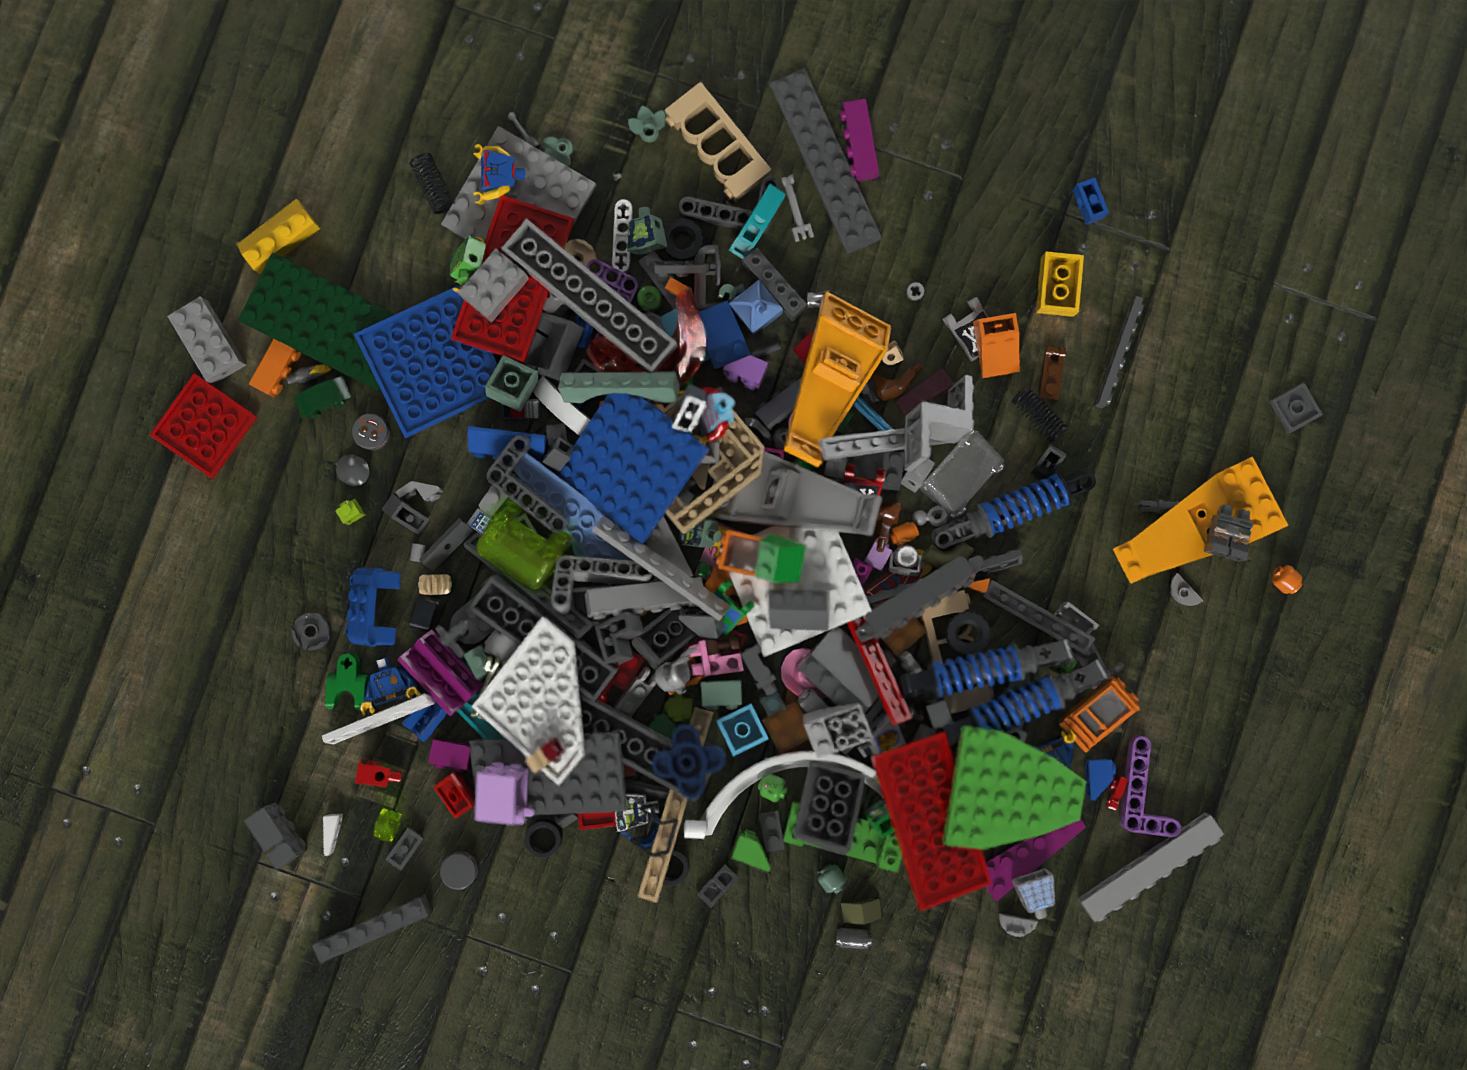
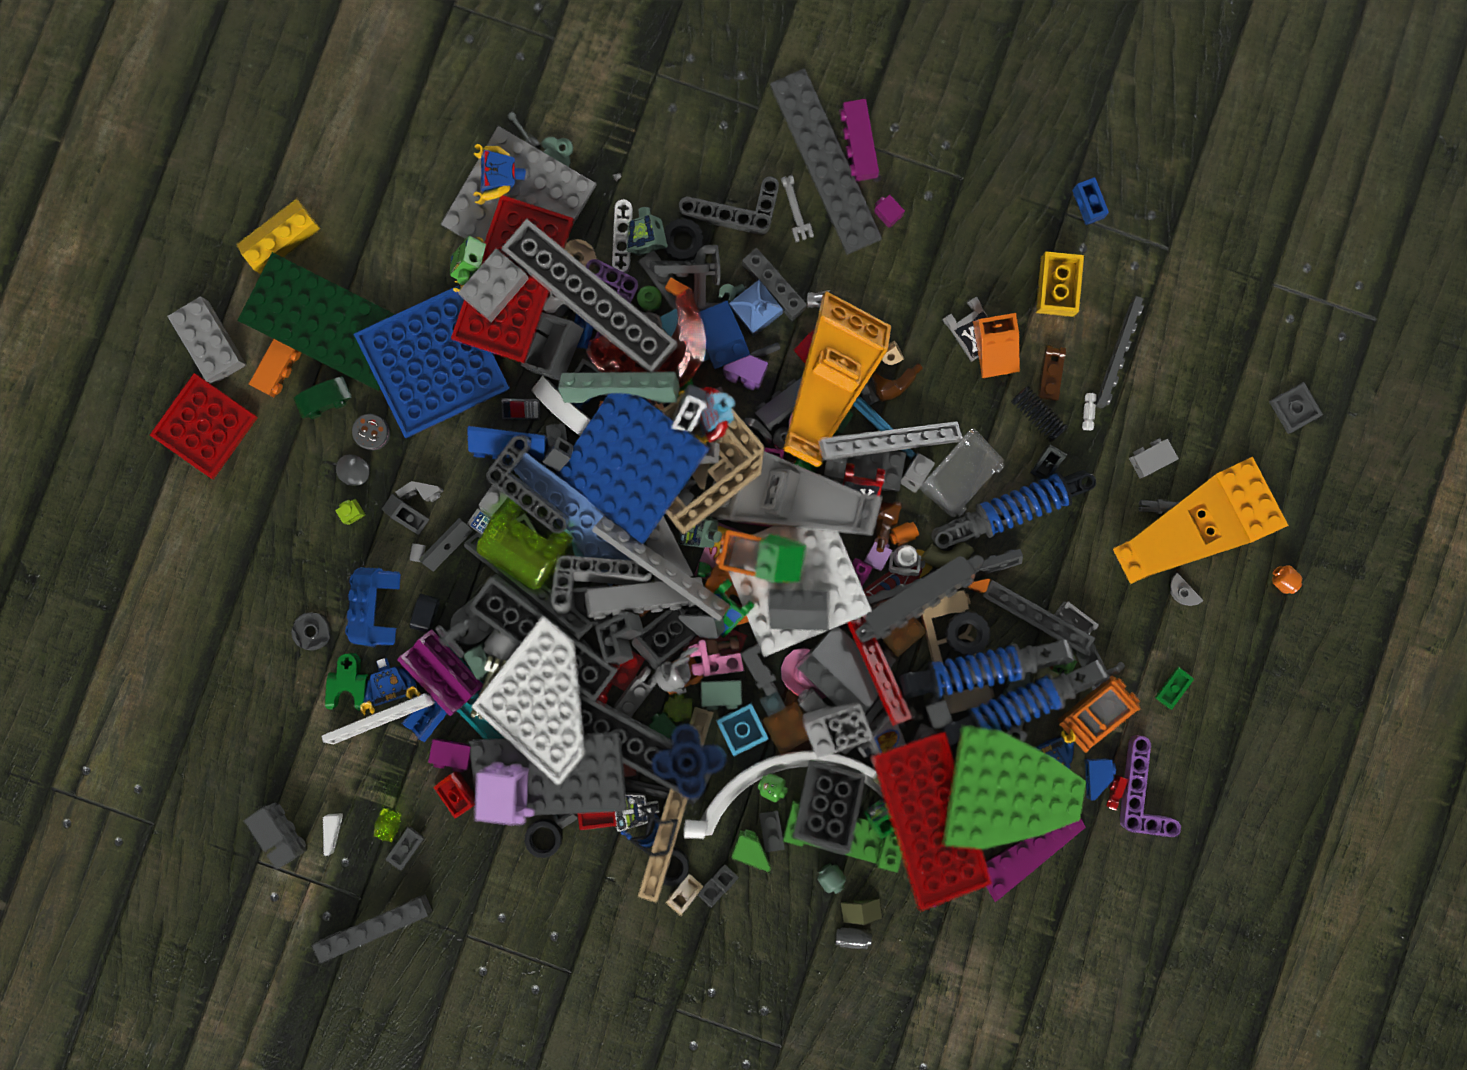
(308, 373): dark grey piece -> none
(368, 770): red torso -> none
(419, 165): black piece -> none
(434, 584): tan gear -> none
(459, 870): dark grey head -> none
(511, 383): sand green brick -> none
(545, 755): leg -> none
(647, 122): sand green plate -> none
(684, 894): none -> tan slope
(692, 104): tan fence -> none
(757, 221): teal slope -> none
(888, 210): none -> magenta brick
(909, 292): light grey bush -> none
(909, 663): light grey plate -> none
(920, 517): light grey plate -> none
(925, 391): clear pink tile -> none
(938, 422): light grey bracket -> none
(1017, 925): light grey plate -> none
(1036, 891): light grey torso -> none
(1089, 411): none -> white axle
(1150, 867): light grey brick -> none
(1154, 458): none -> light grey brick
(1174, 688): none -> green plate
(1229, 534): dark grey hips -> none

